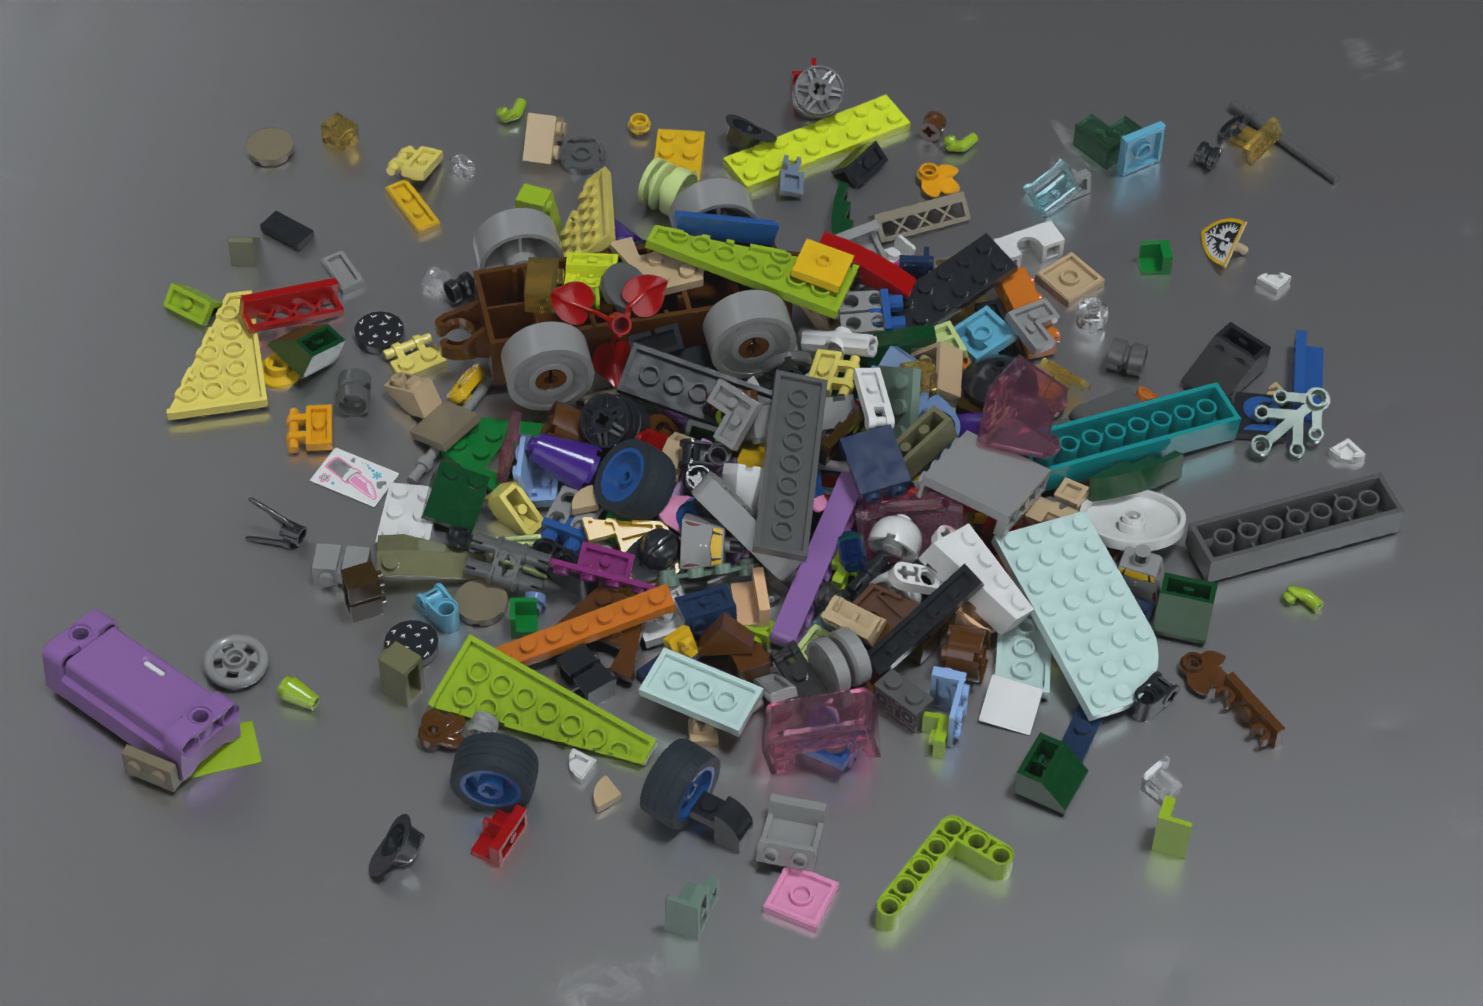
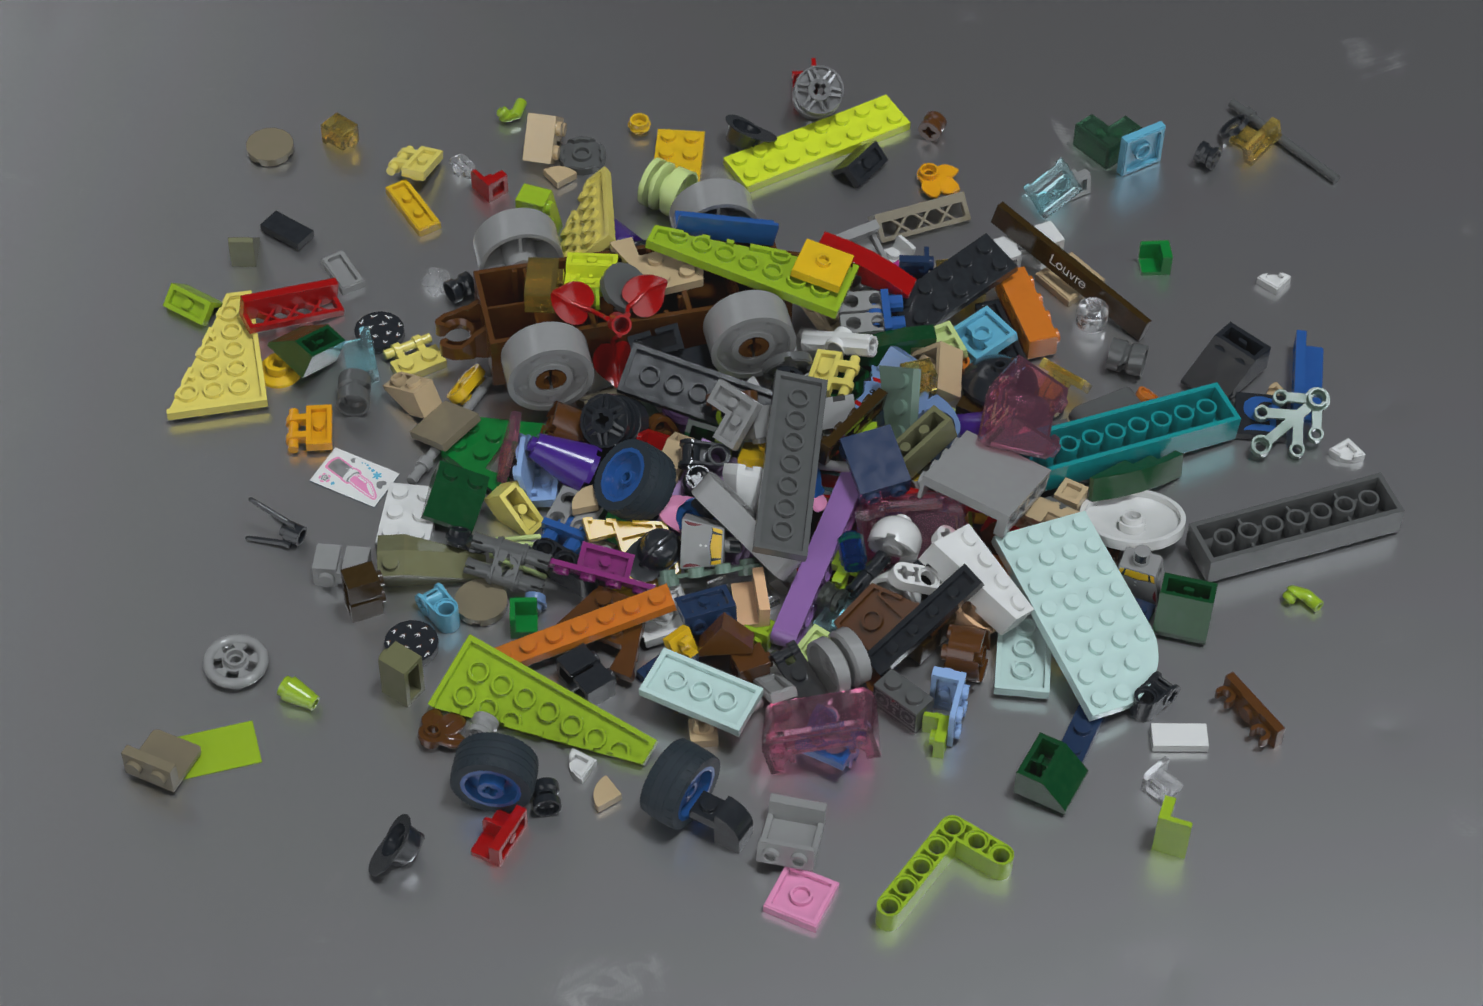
(138, 693): medium lavender piece -> none
(361, 354): none -> clear light blue panel
(491, 185): none -> red panel
(546, 799): none -> black wheel
(559, 175): none -> tan tile
(691, 910): sand green panel -> none
(789, 180): sand blue plate -> none
(841, 210): dark green slope -> none
(862, 622): tan hinge -> none
(873, 397): white plate -> none
(963, 145): lime arm -> none
(1010, 704): white sticker -> none
(1029, 325): light grey plate -> none
(1069, 269): none -> dark brown tile
(1179, 737): none -> white tile
(1205, 672): reddish brown plate -> none
(1222, 239): shield -> none

